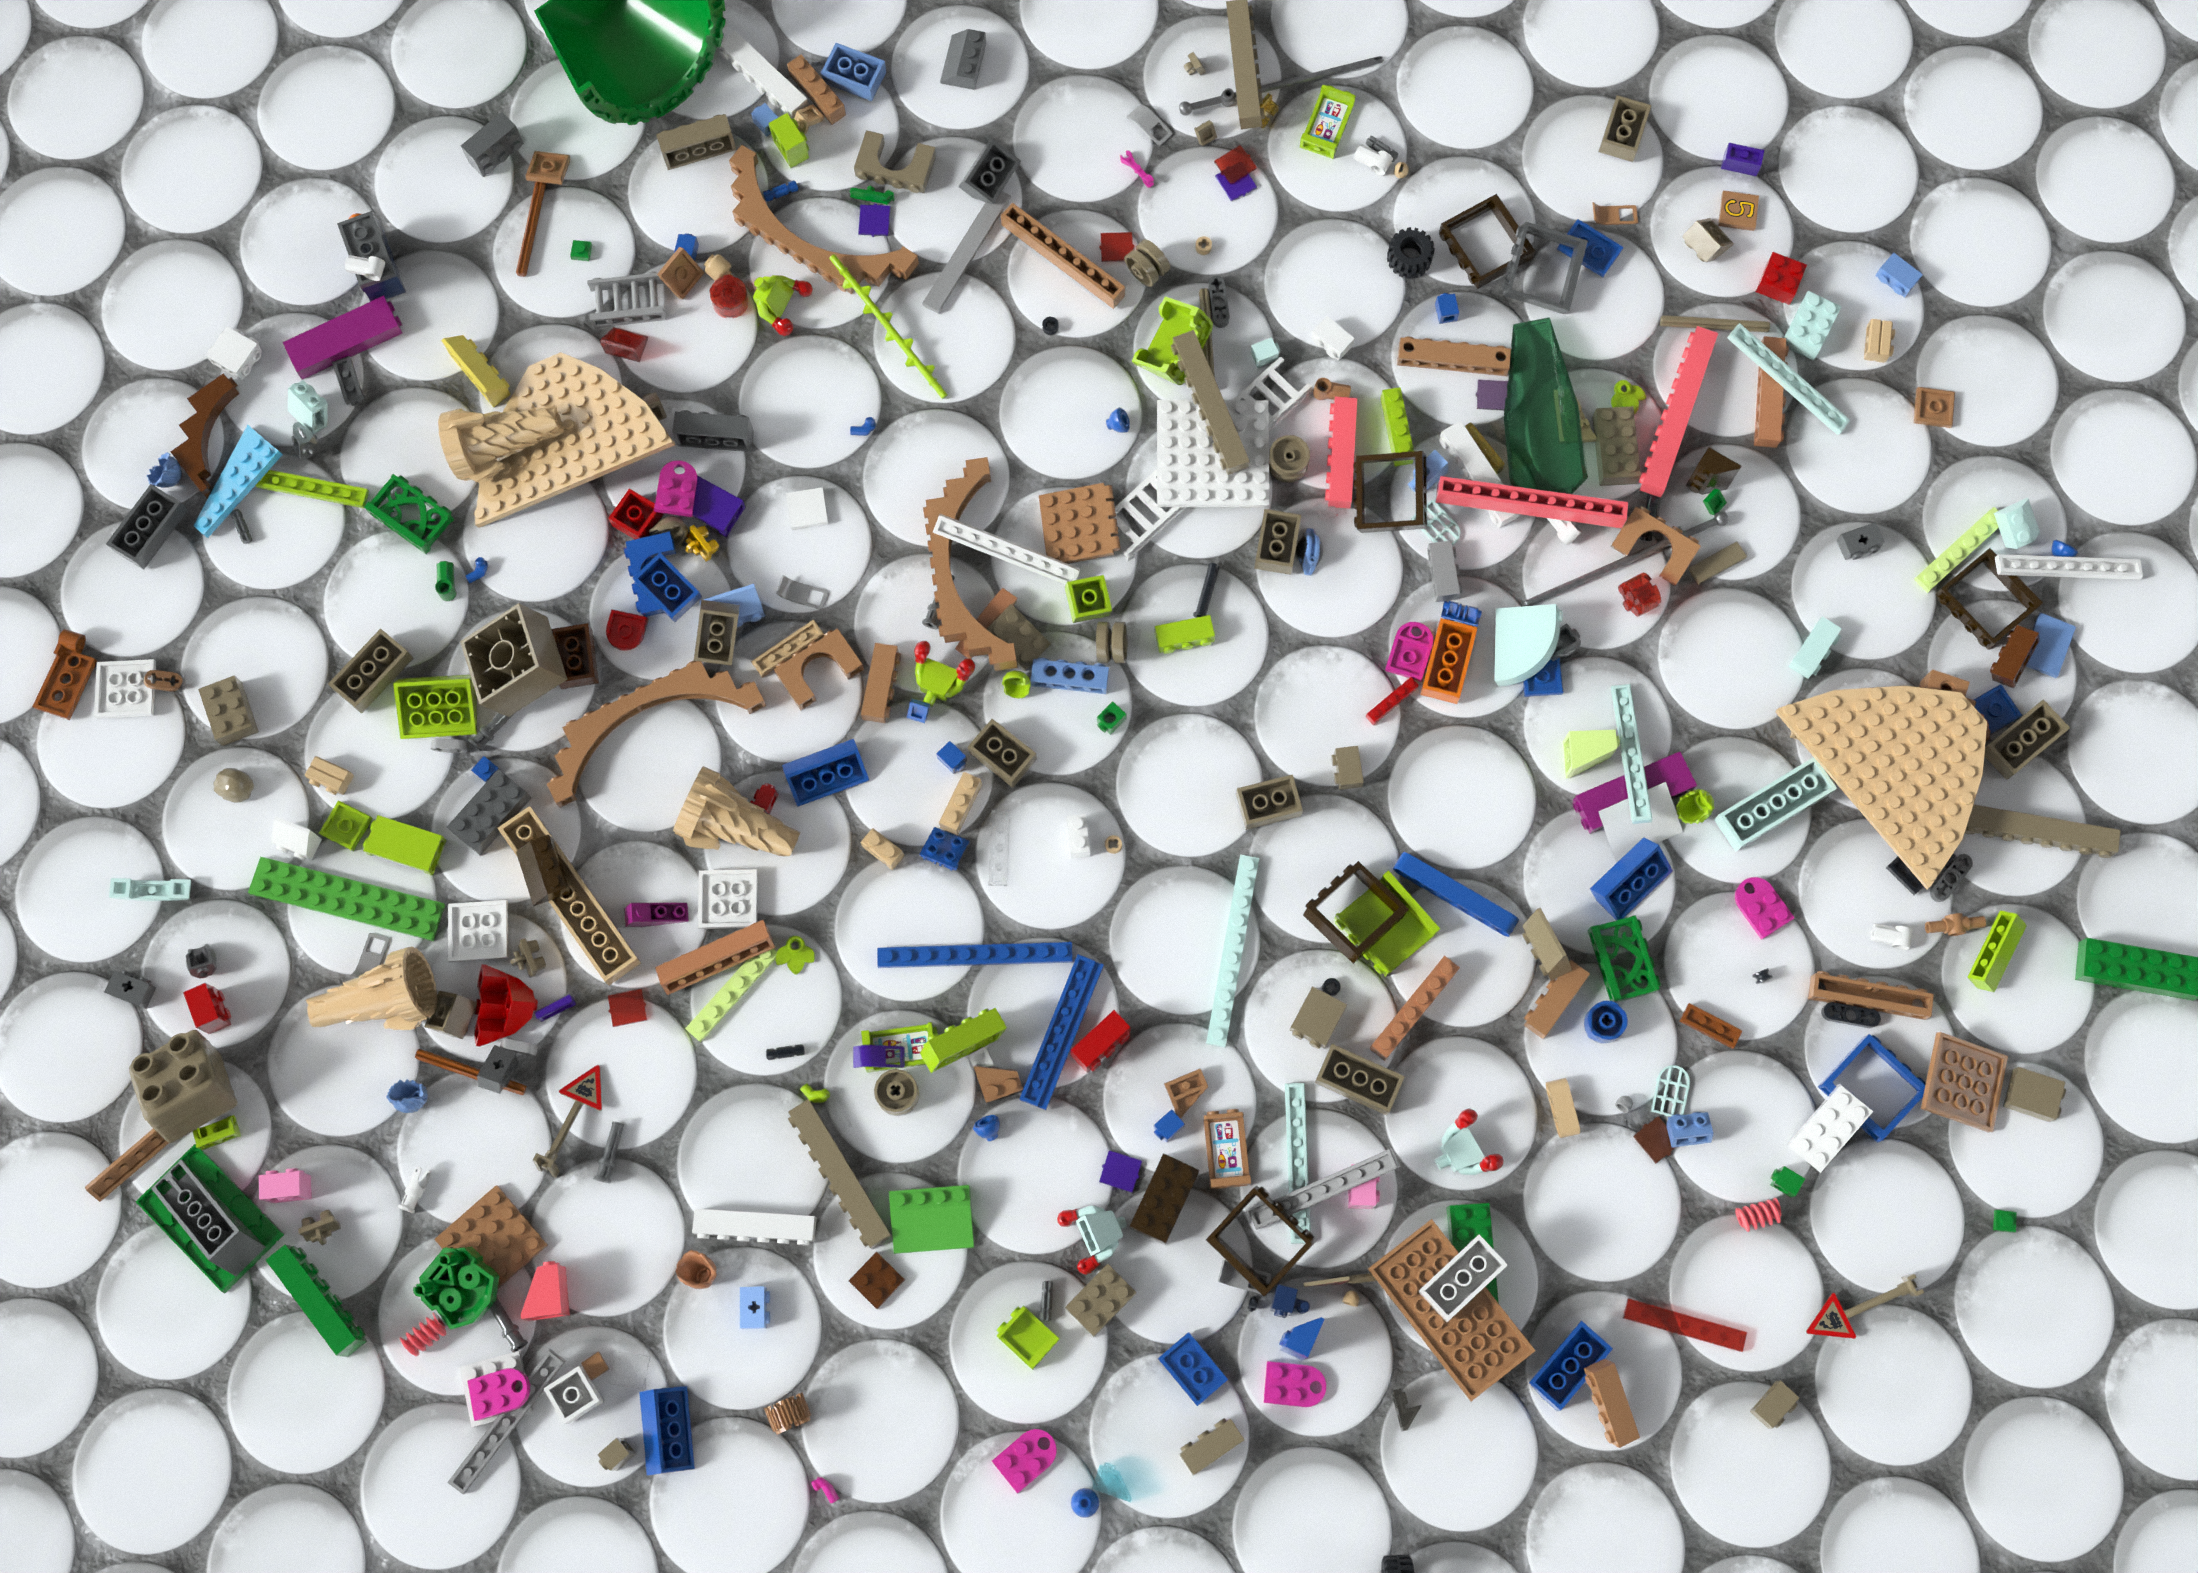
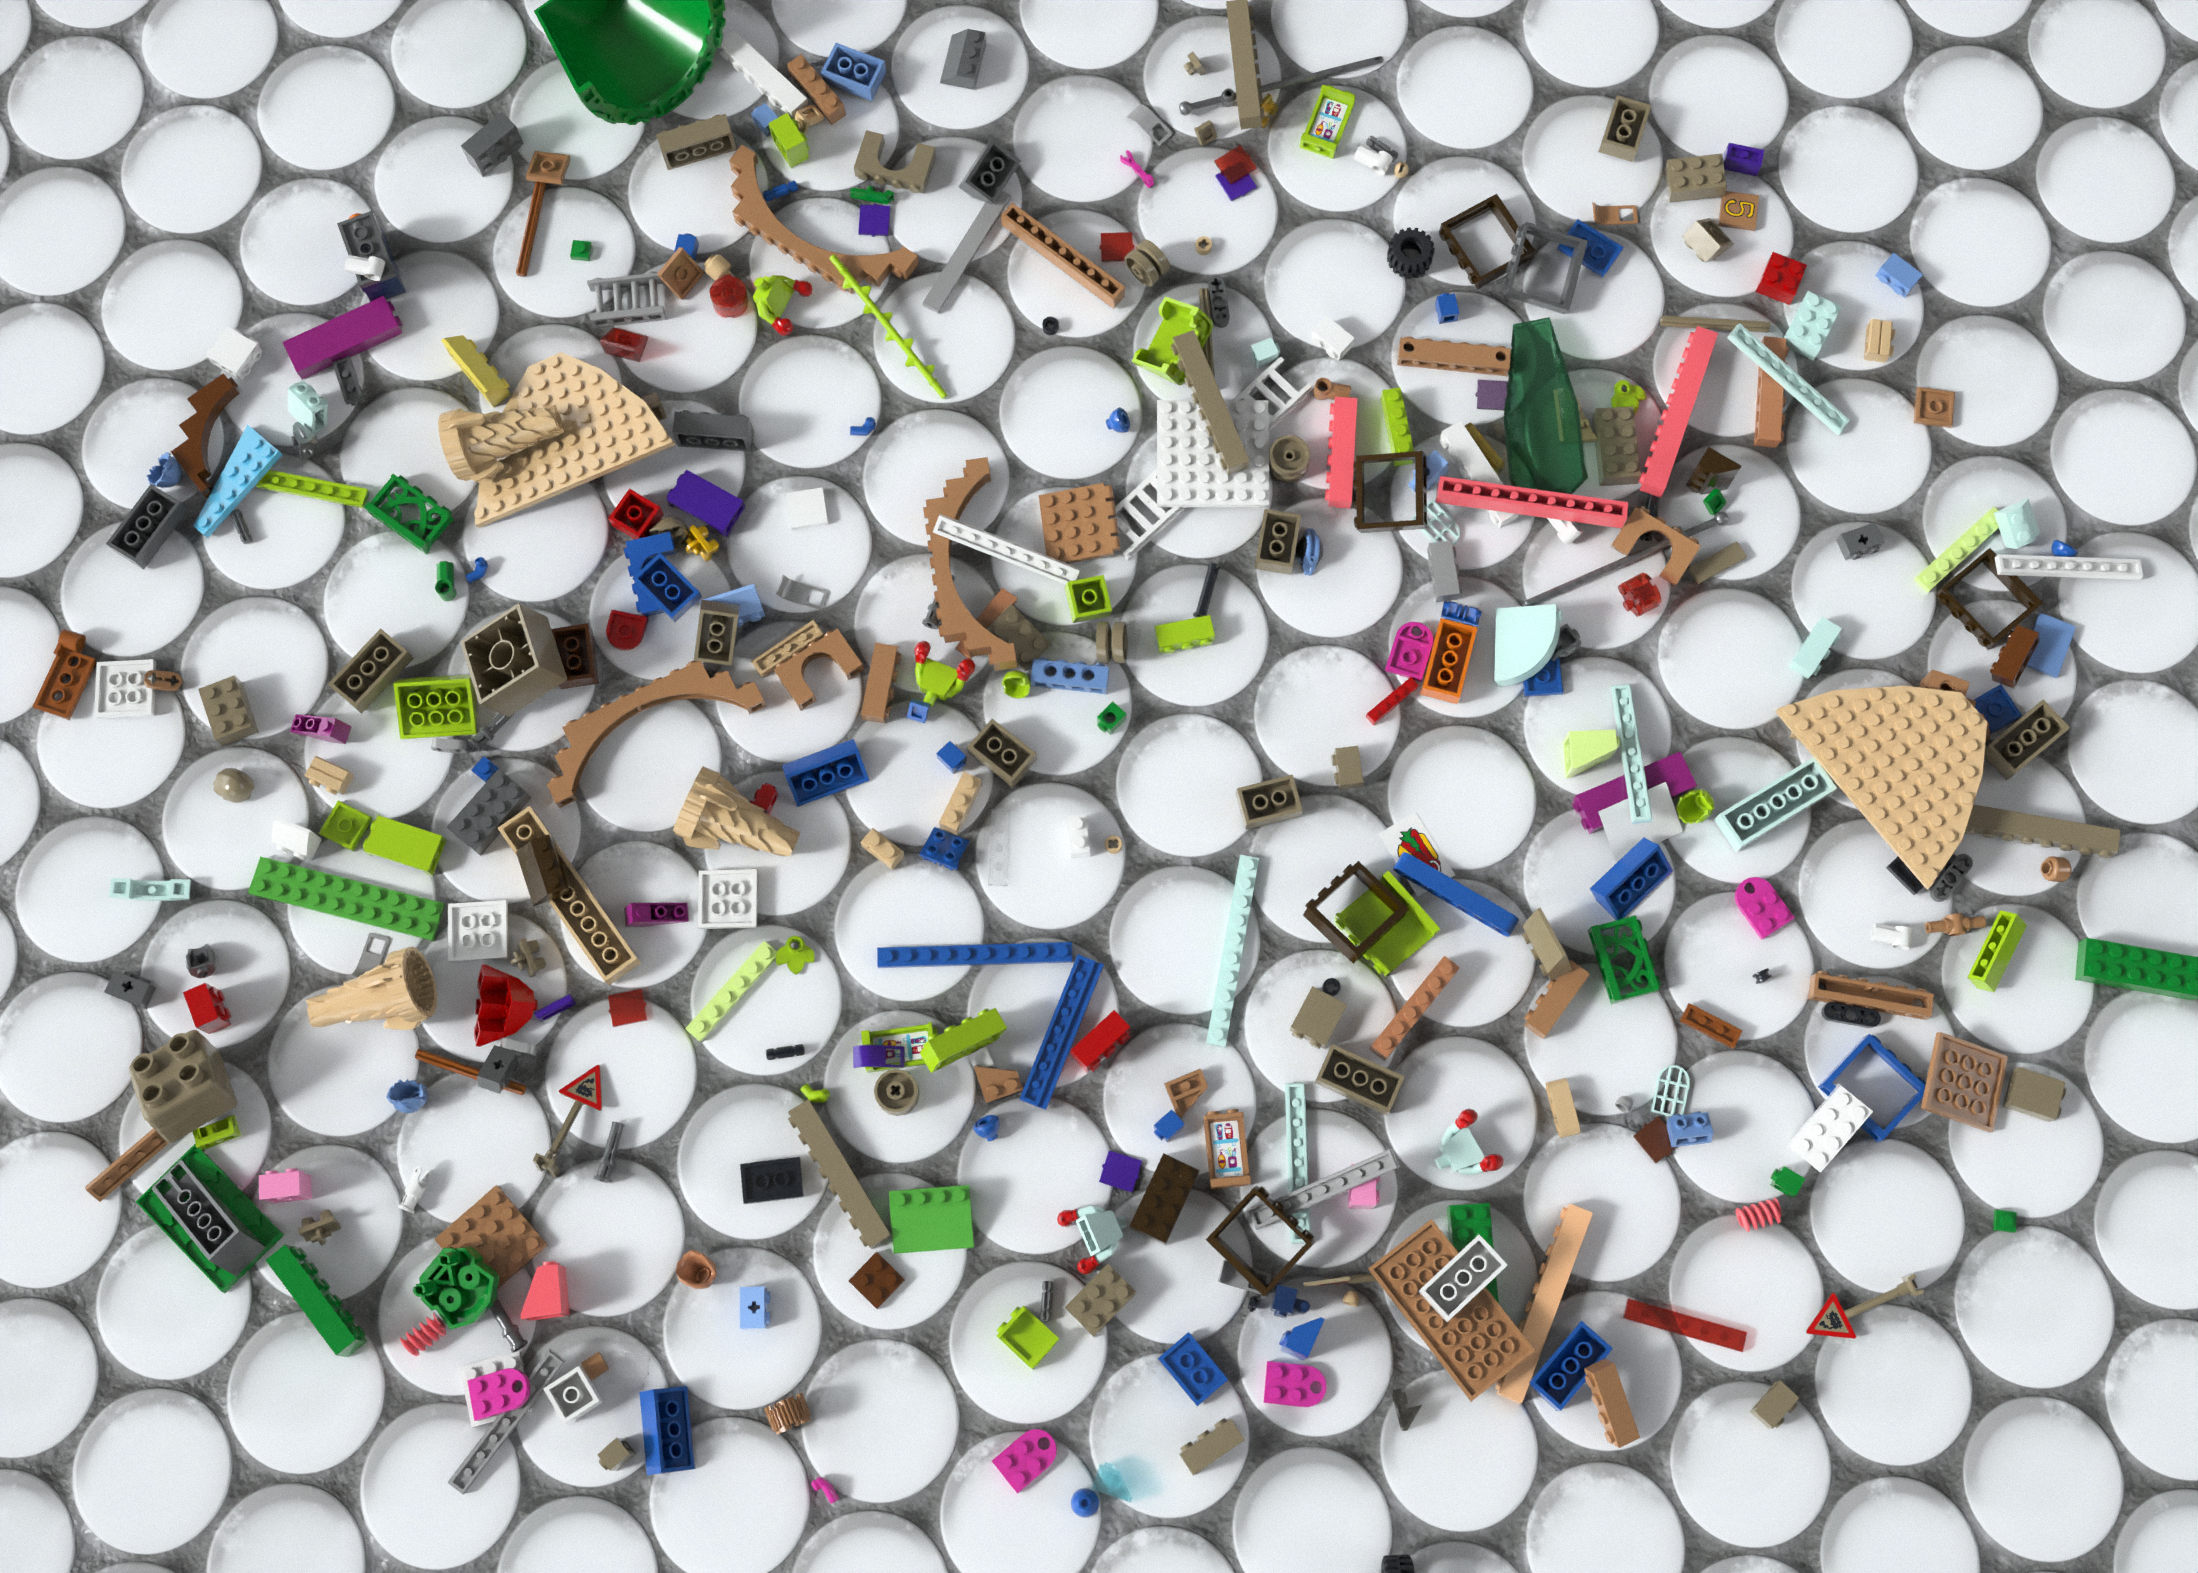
(321, 728): none -> magenta slope
(451, 1014): dark tan slope -> none
(675, 490): dark pink plate -> none
(715, 957): nougat brick -> none
(754, 1225): white brick -> none
(771, 1180): none -> black plate
(1413, 838): none -> sticker
(1546, 1297): none -> light nougat brick
(1613, 1014): blue brick -> none
(1695, 177): none -> dark tan brick
(2056, 869): none -> medium nougat head

